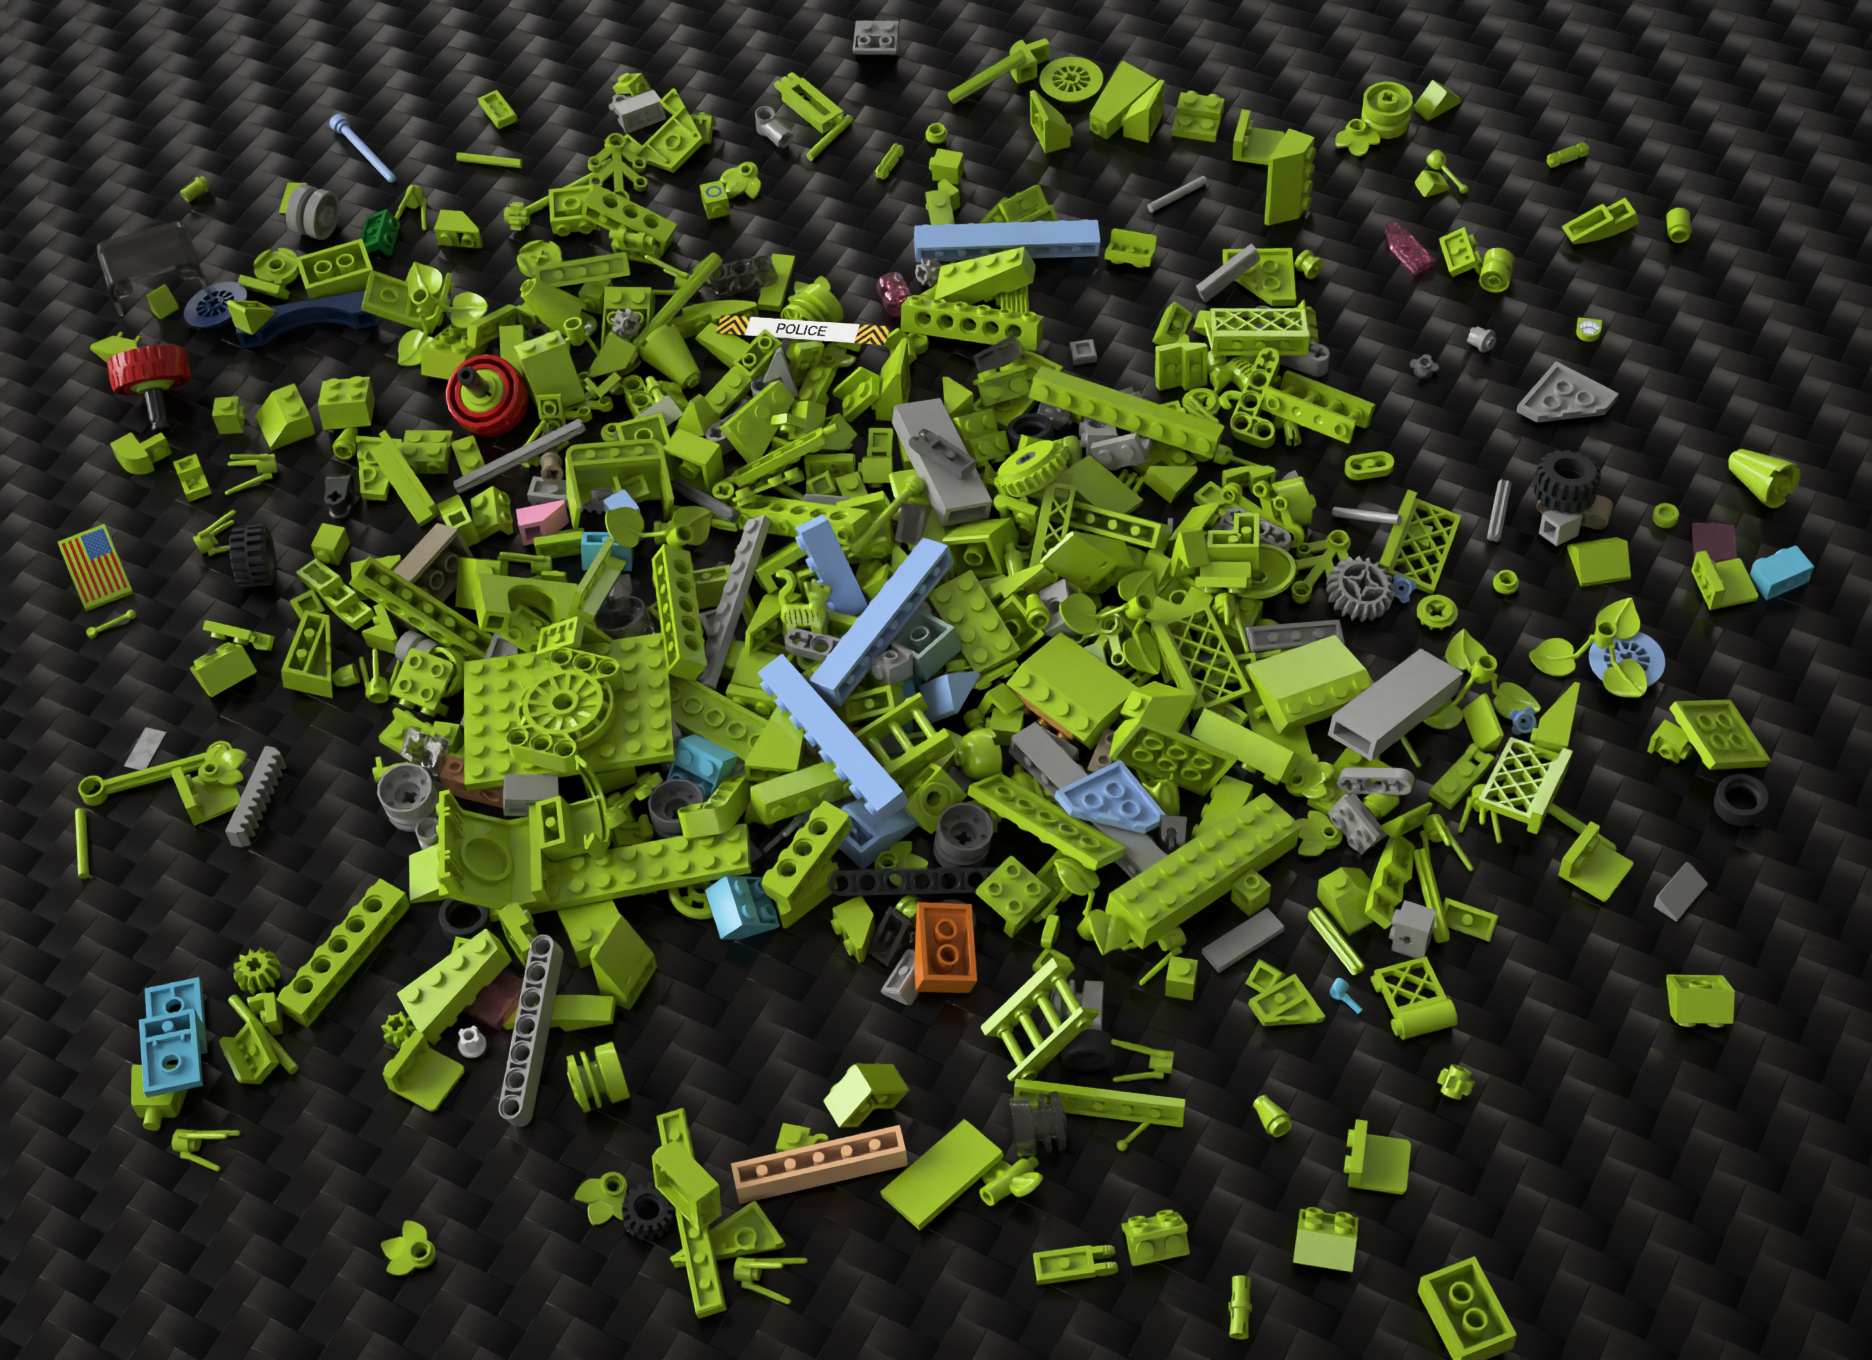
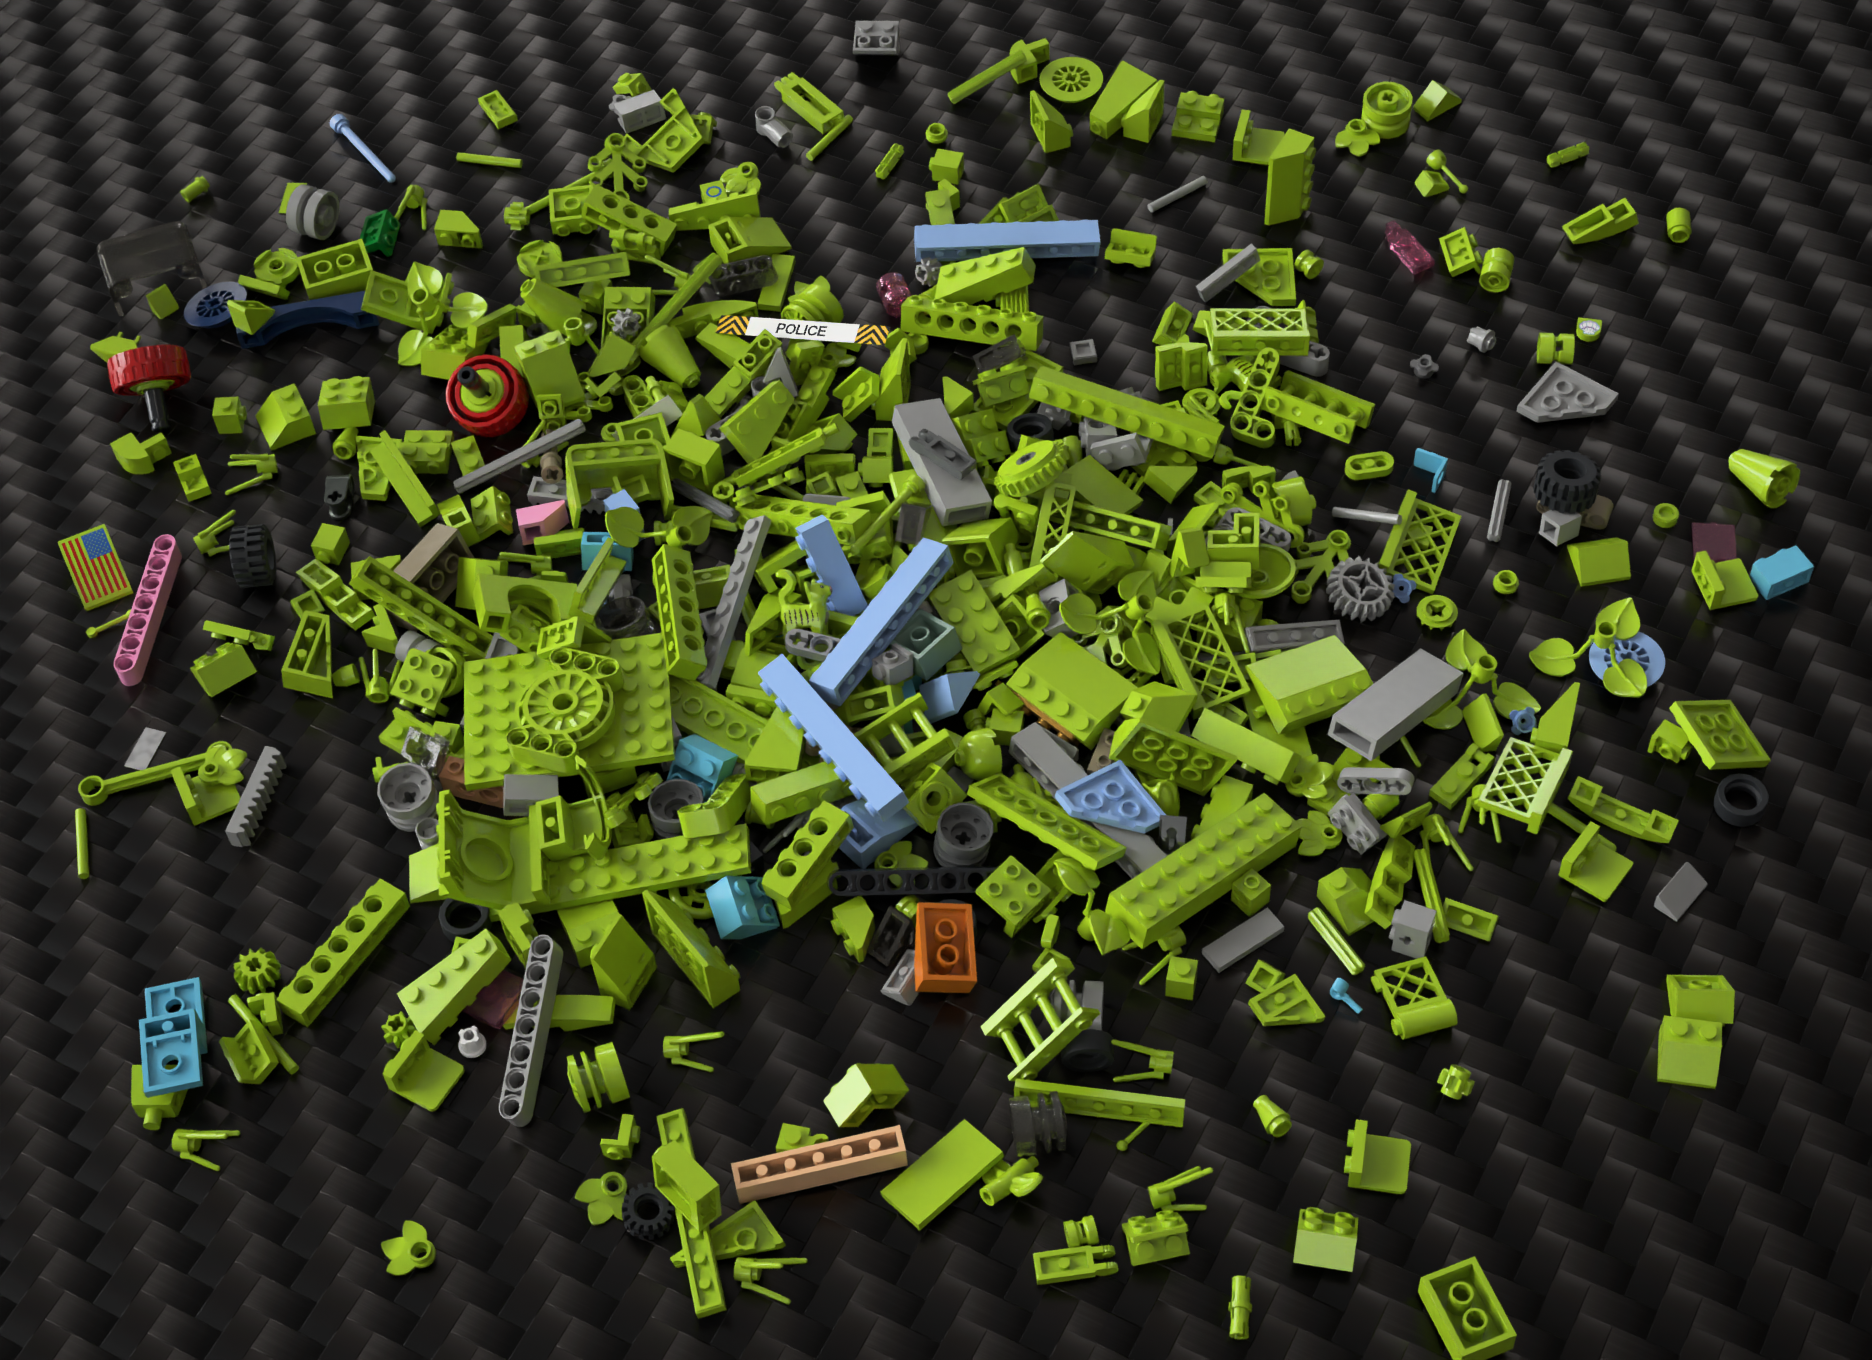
(147, 610): none -> bright pink beam
(628, 1135): none -> lime bracket
(677, 1046): none -> lime plant
(691, 949): none -> lime slope
(699, 216): none -> lime wing
(747, 238): none -> lime slope
(804, 418): lime brick -> none
(1074, 1232): none -> lime wheel
(1163, 1193): none -> lime plant
(1433, 463): none -> medium azure bracket
(1547, 348): none -> lime wheel
(1619, 815): none -> lime slope
(1689, 1051): none -> lime slope

